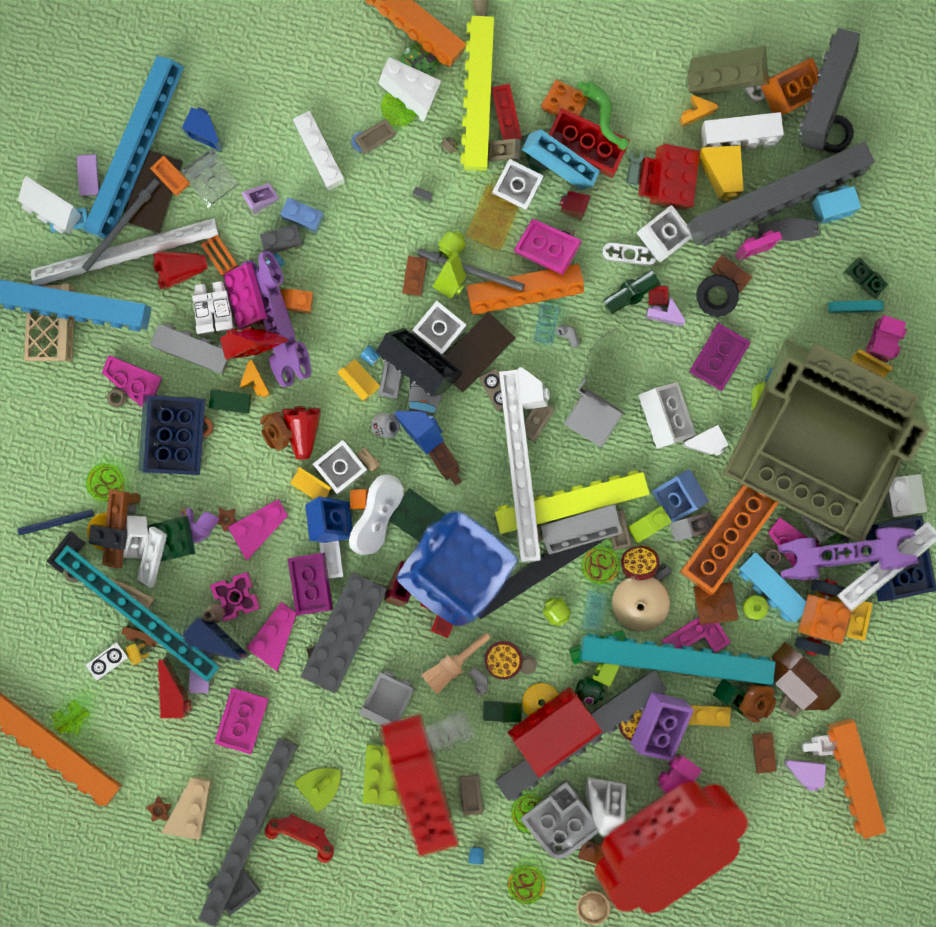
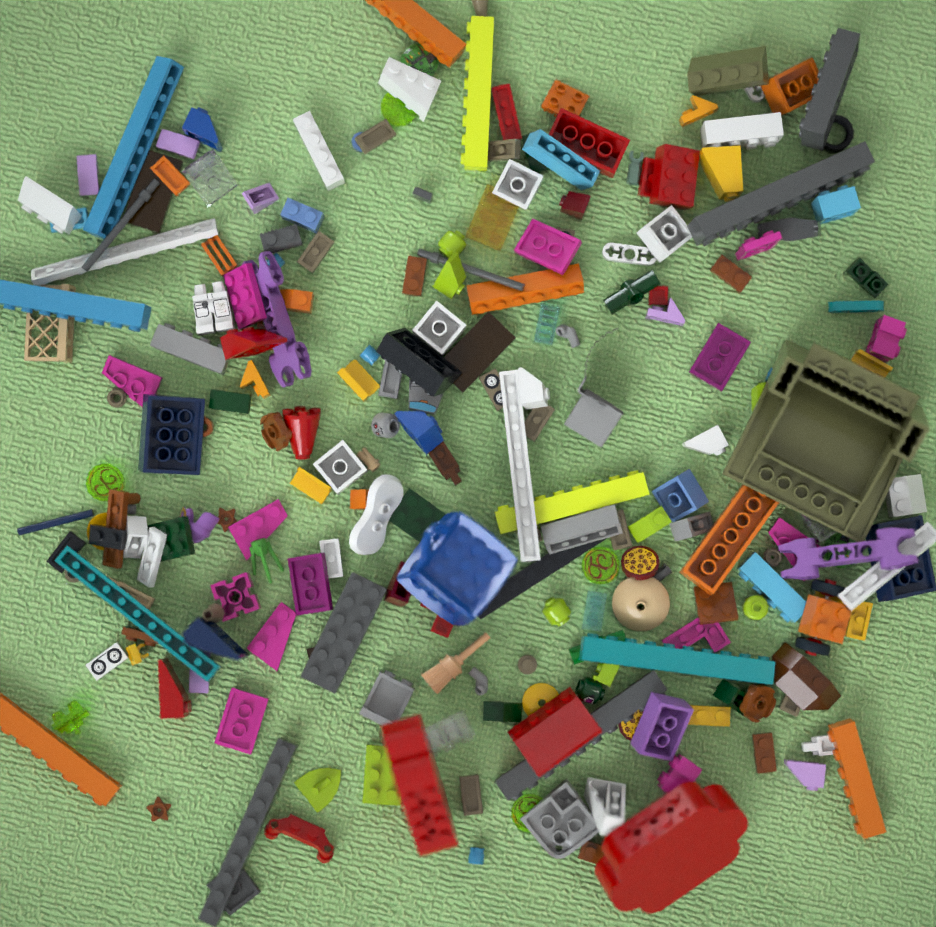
(177, 267): red cone -> none
(178, 144): none -> lavender slope
(191, 810): tan wedge -> none
(260, 548): none -> bright green plant
(315, 252): none -> dark tan plate
(328, 520): blue slope -> none
(449, 144): dark tan plate -> none
(503, 660): tile -> none
(526, 884): clear neon green tile -> none
(593, 907): tan hat -> none
(596, 94): bright green animal -> none
(667, 415): white slope -> none
(732, 295): black tyre -> none

